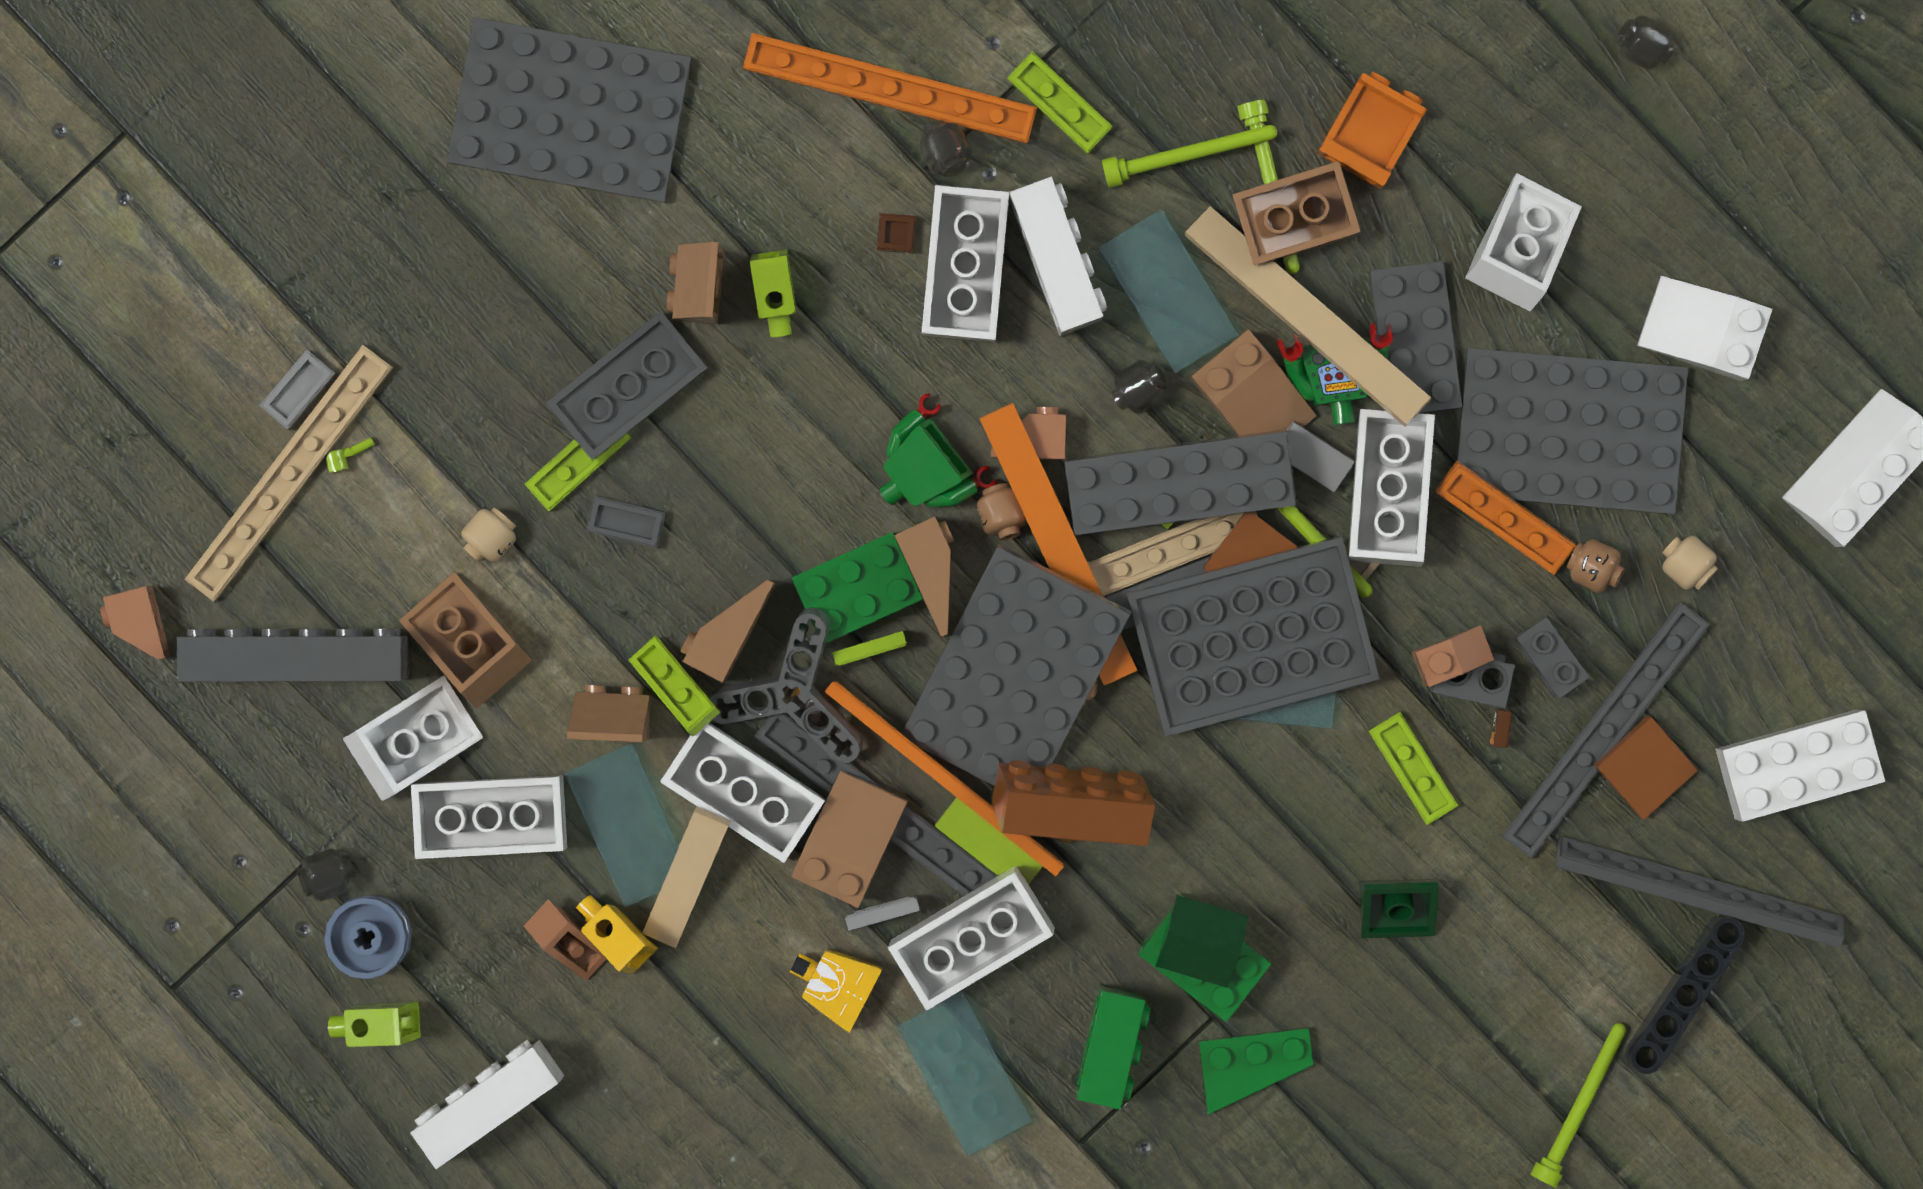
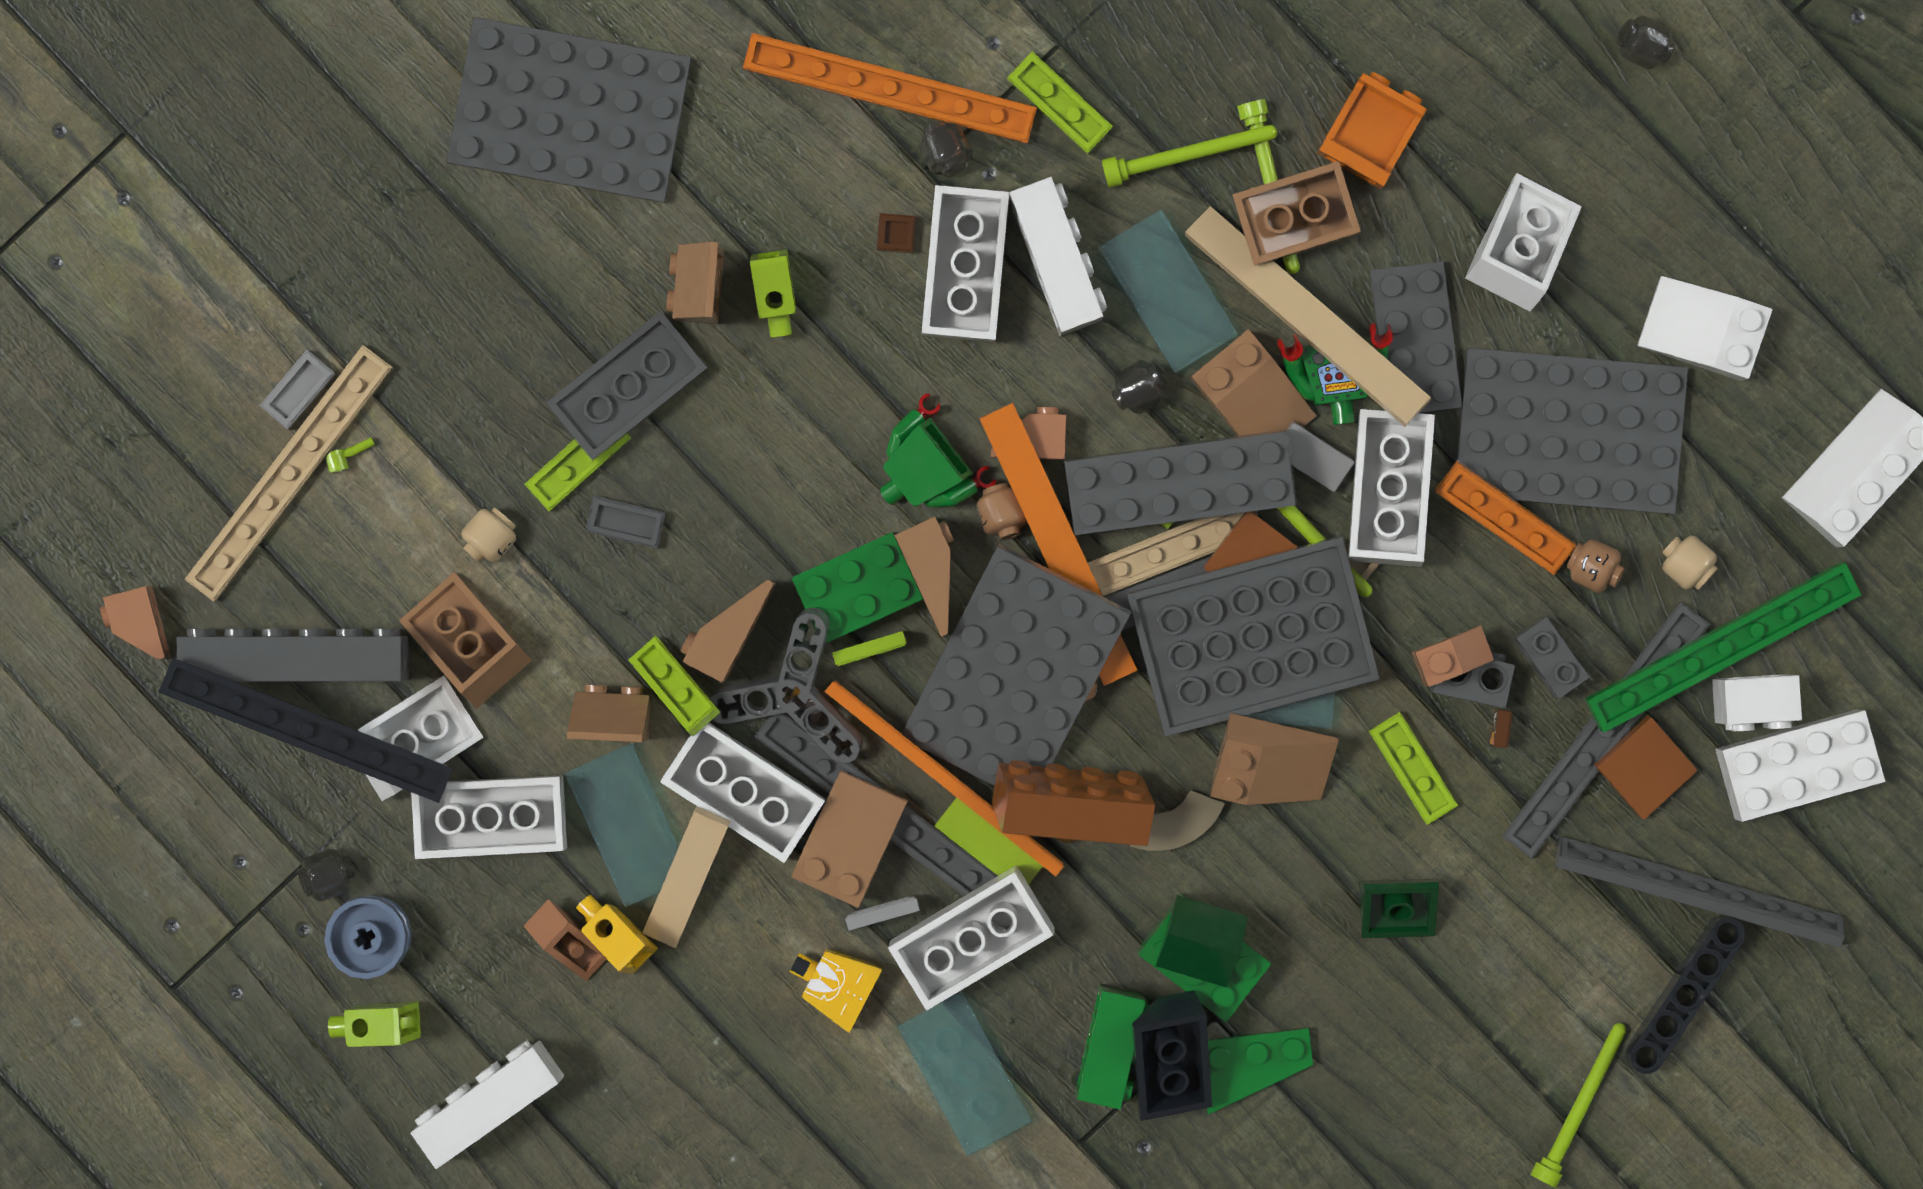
(305, 730): none -> black plate
(1172, 1057): none -> black slope
(1183, 822): none -> dark tan tile
(1271, 763): none -> medium nougat slope
(1722, 647): none -> green plate
(1757, 699): none -> white brick

